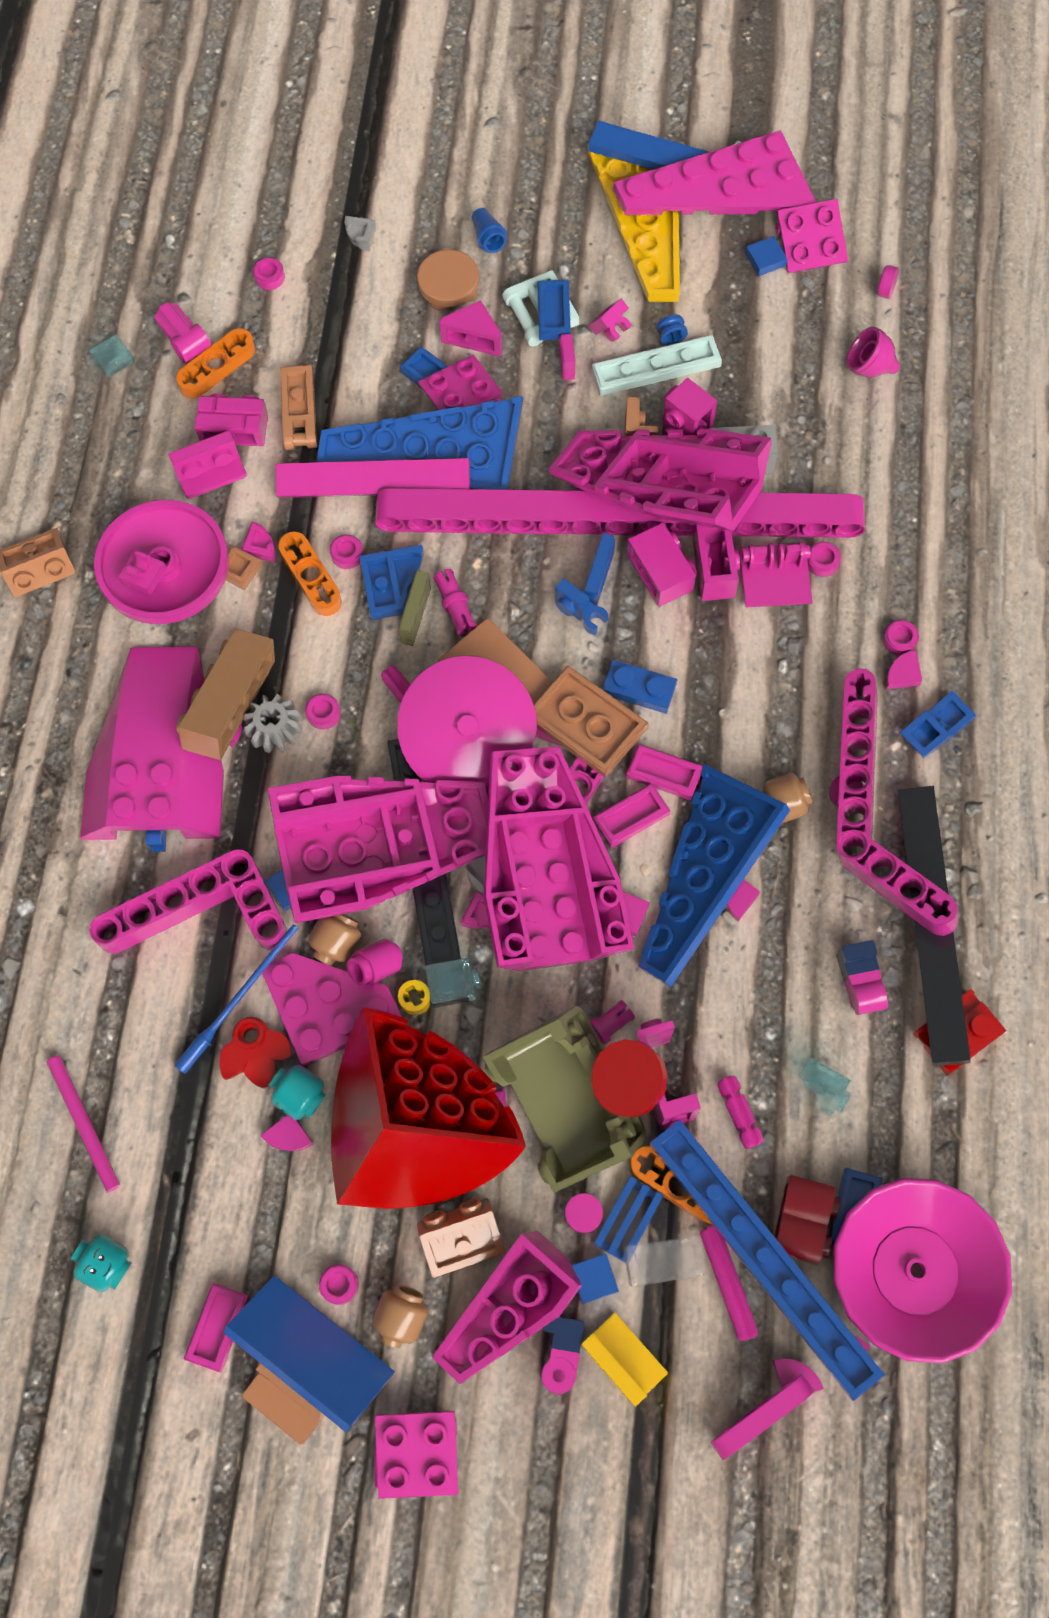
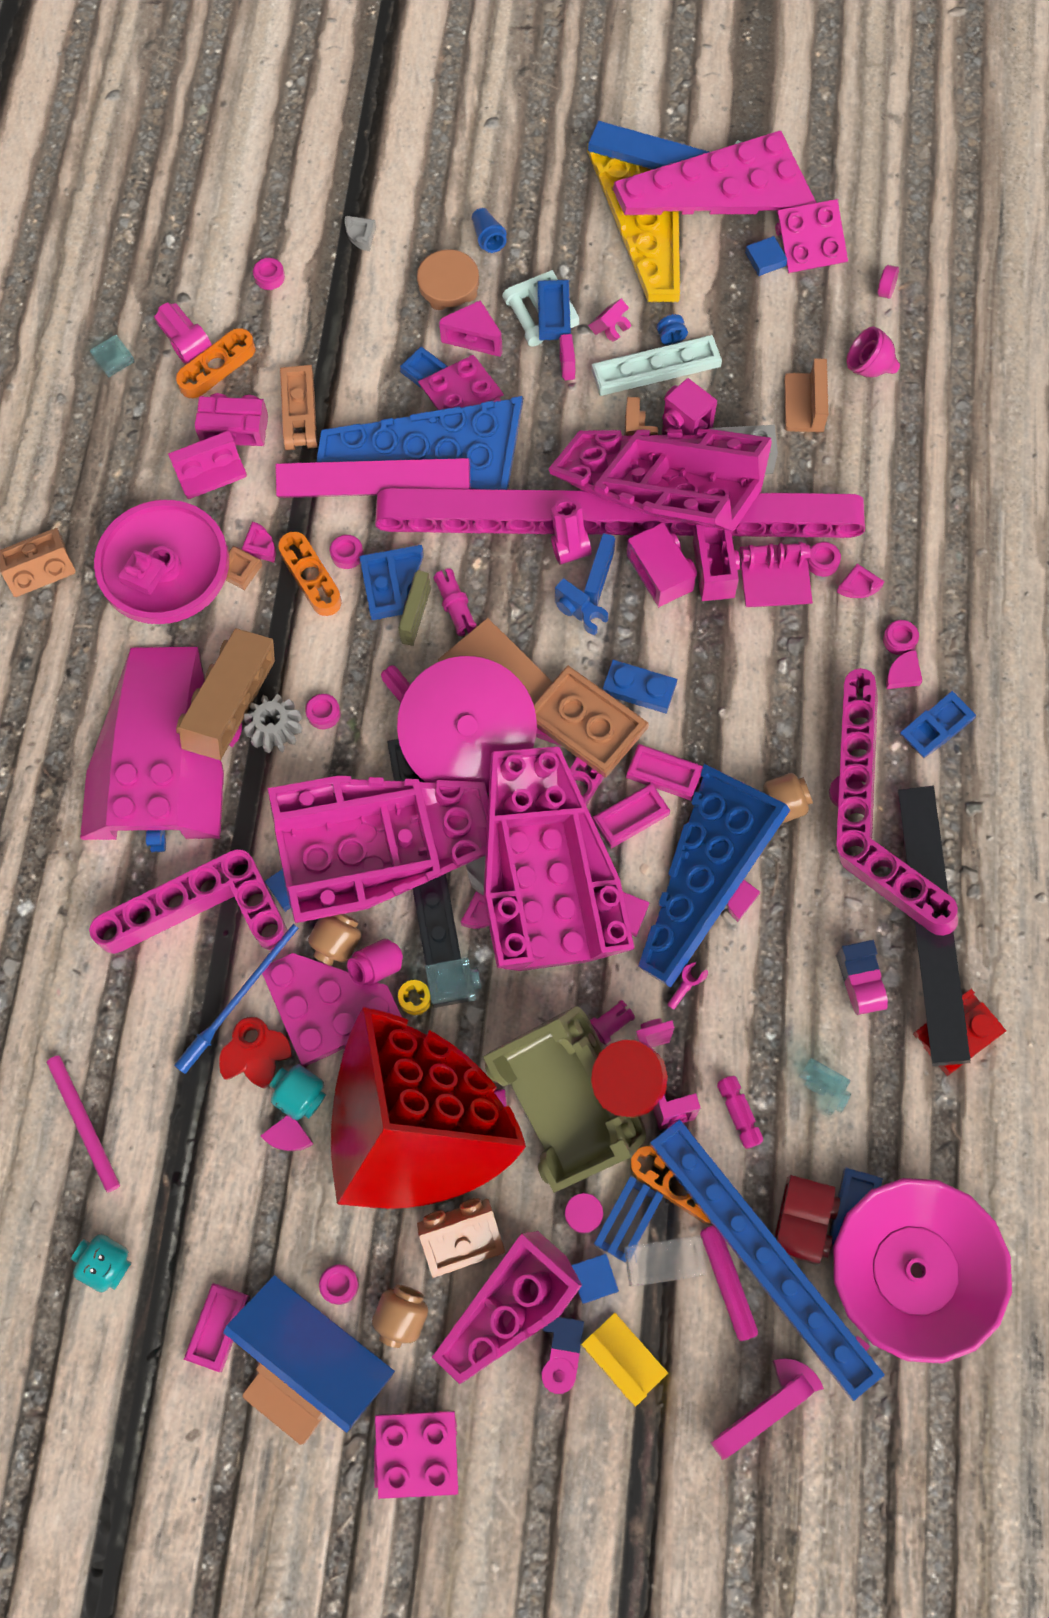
(570, 535): none -> dark pink piece
(686, 984): none -> dark pink hand
(807, 399): none -> nougat panel
(860, 583): none -> dark pink tile

